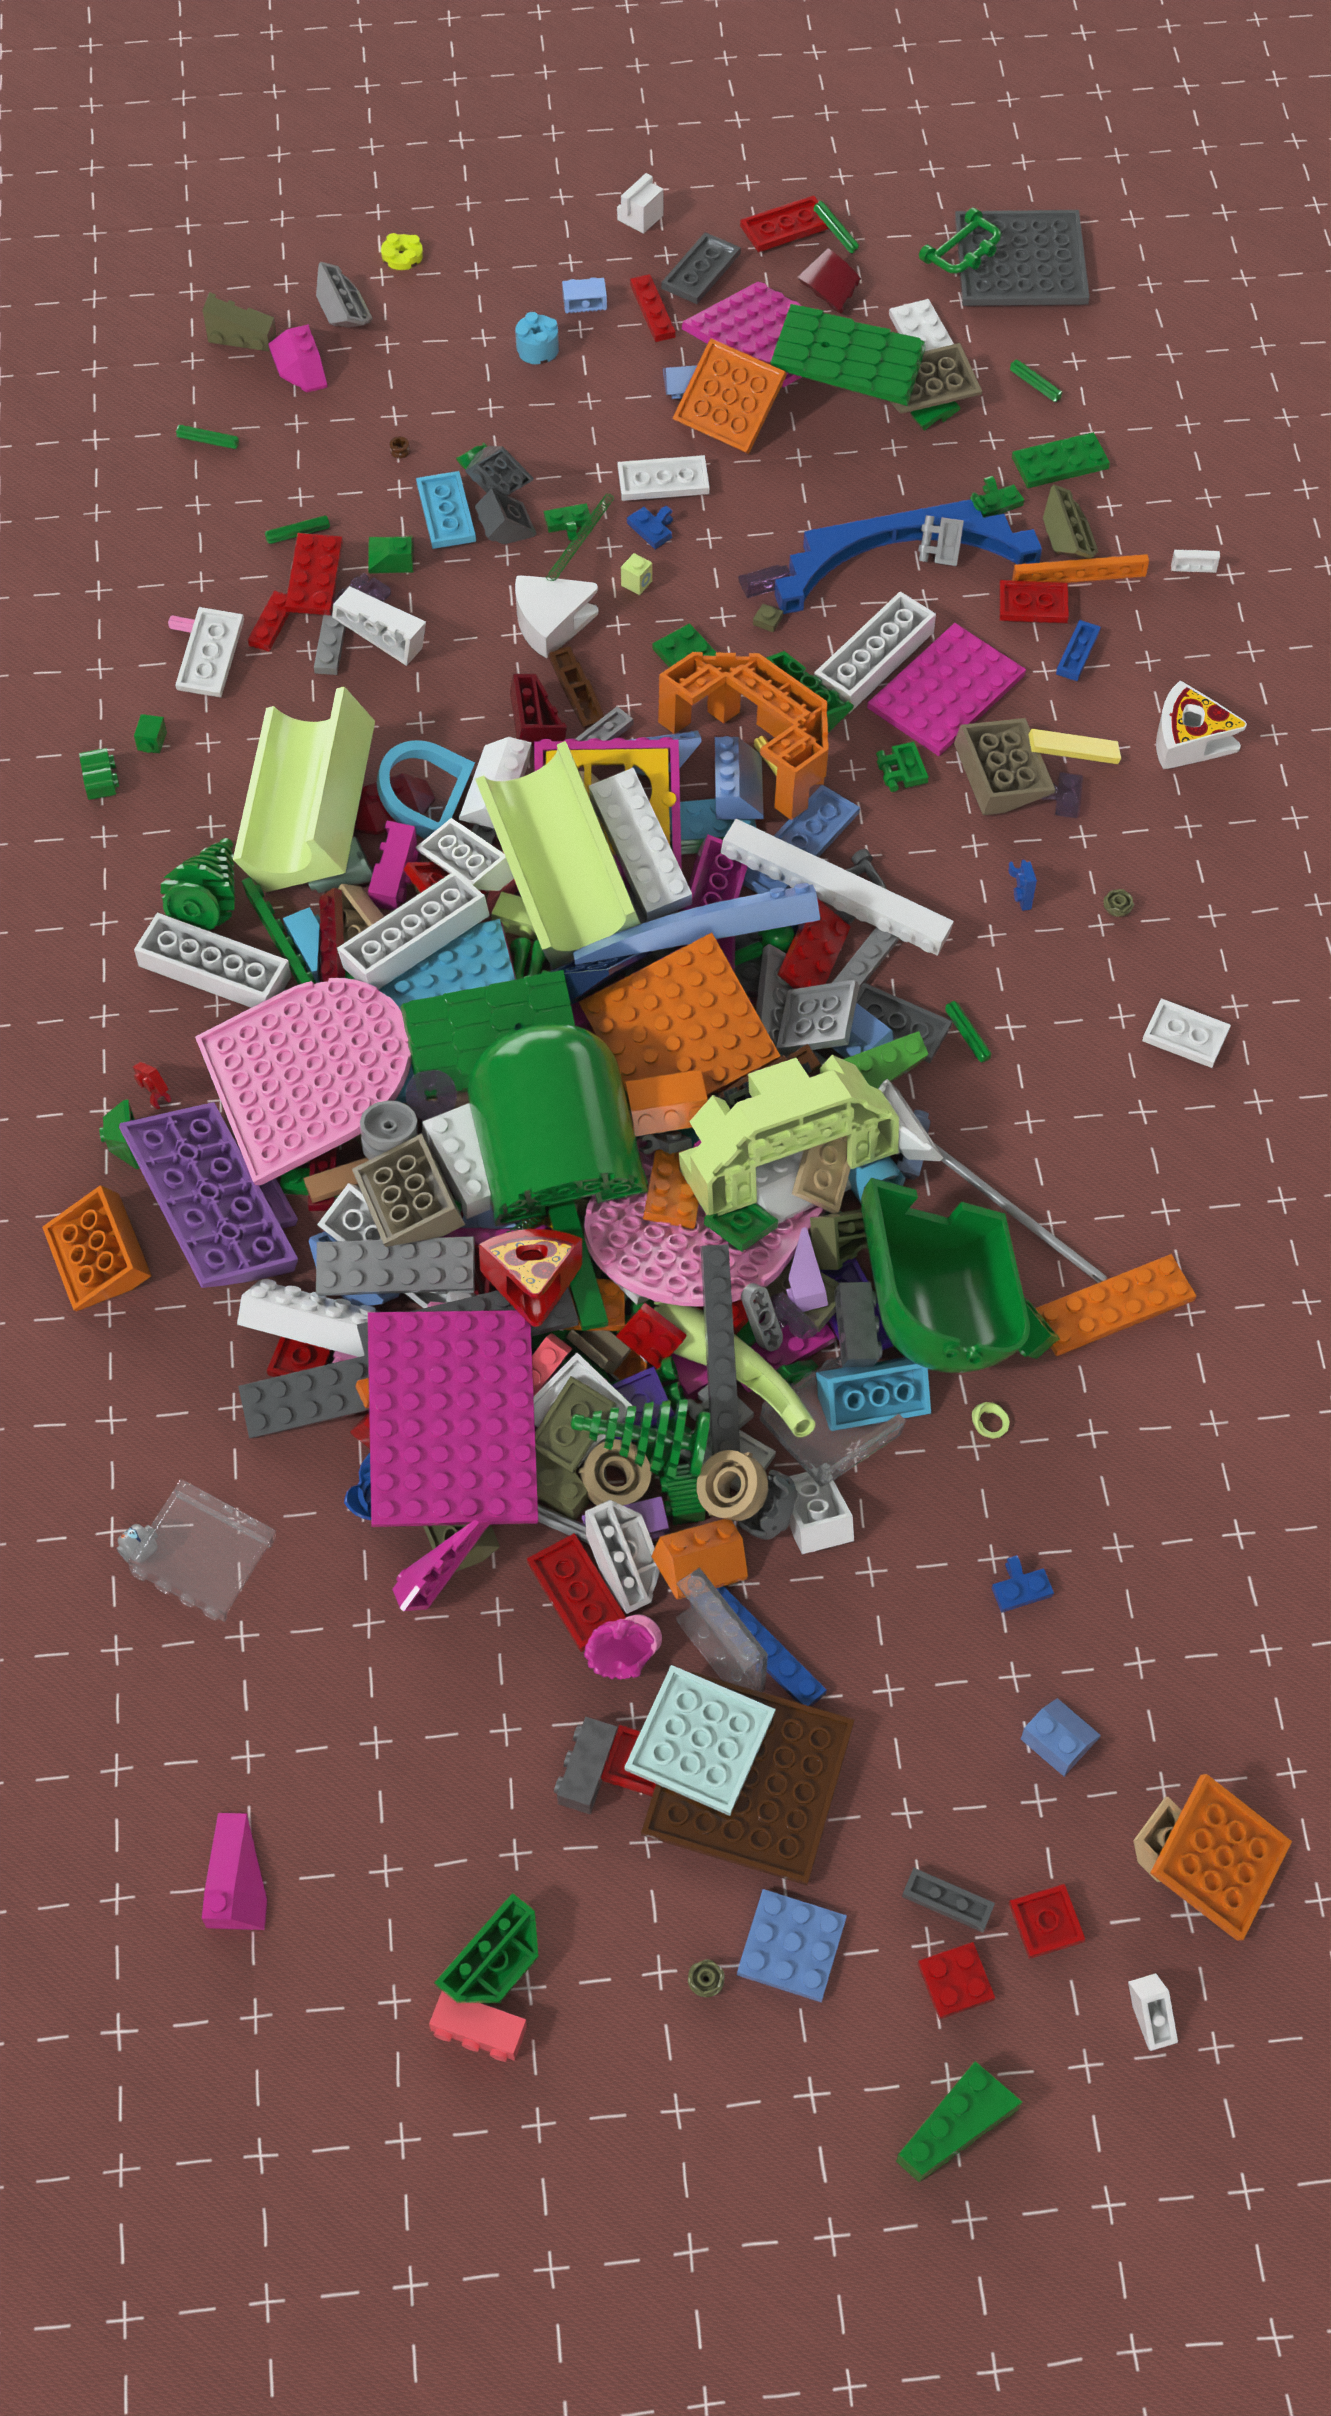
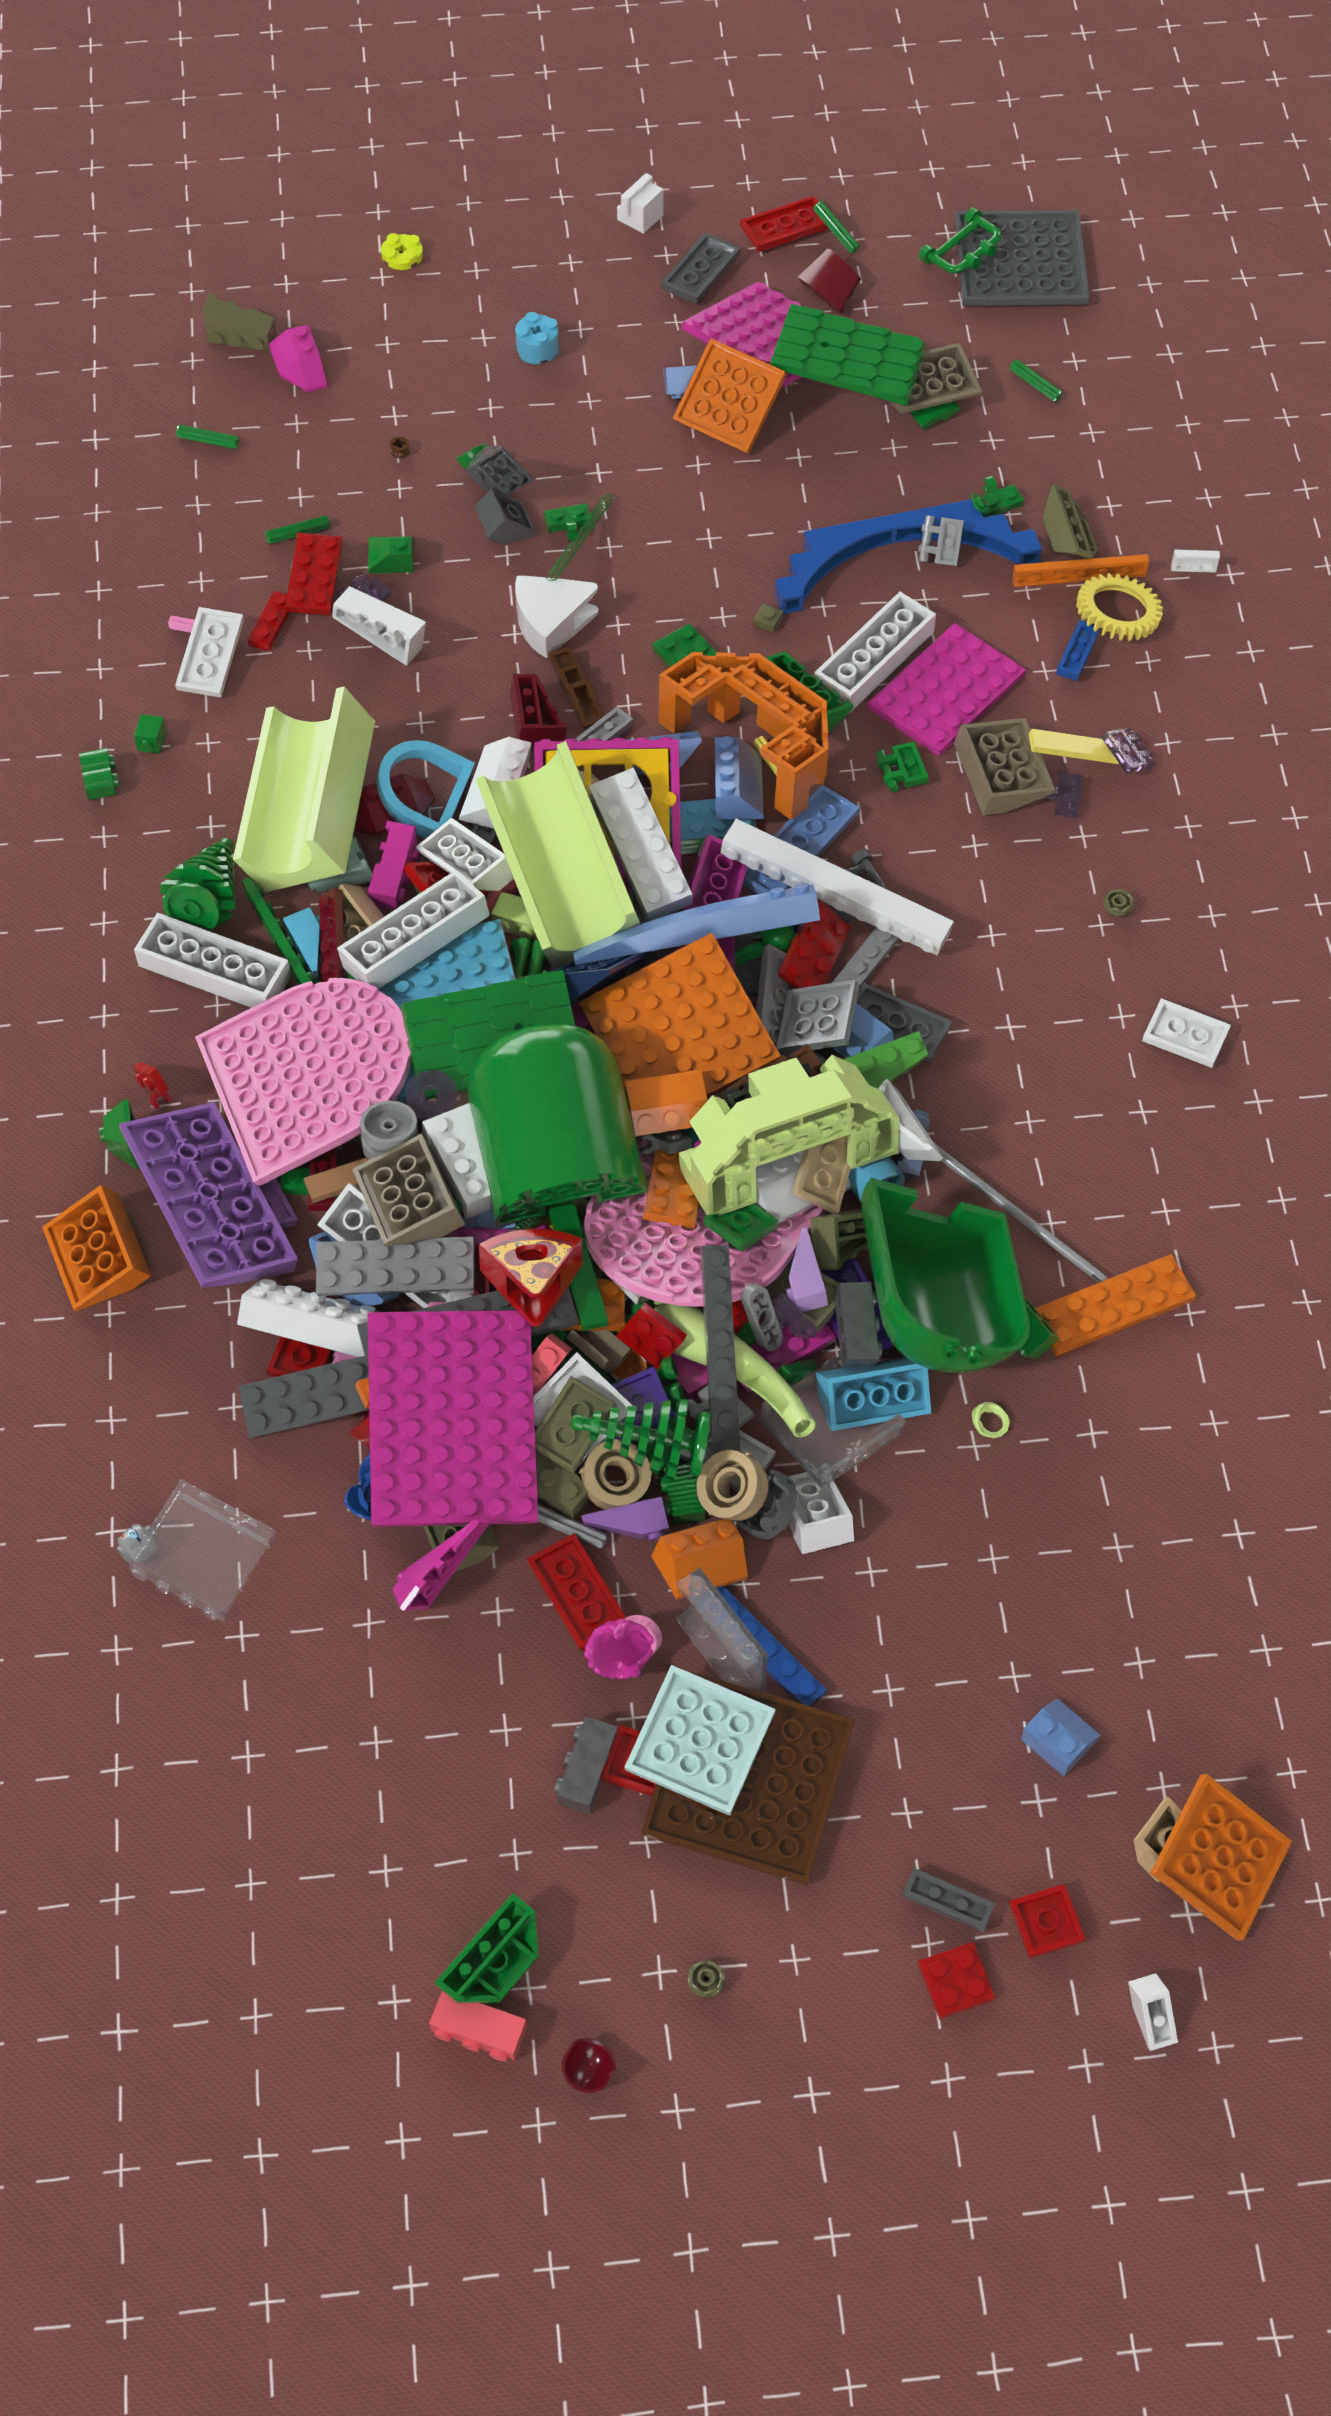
(234, 1880): dark pink wedge -> none
(329, 646): light grey plate -> none
(340, 298): light grey wedge -> none
(446, 510): medium azure plate -> none
(584, 295): light blue brick -> none
(588, 2065): none -> dark red helmet
(623, 1553): white wedge -> none
(636, 574): yellowish green brick -> none
(652, 308): red plate -> none
(652, 527): blue plate -> none
(663, 478): white plate -> none
(763, 580): clear purple panel -> none
(791, 1945): medium blue plate -> none
(921, 321): white plate -> none
(962, 2117): green wedge -> none
(968, 1031): green axle -> none
(1021, 1588): blue plate -> none
(1025, 884): blue plate -> none
(1033, 601): red plate -> none
(1060, 460): green plate -> none
(1128, 750): none -> clear purple plate
(1143, 626): none -> light yellow piece
(1195, 728): white piece -> none

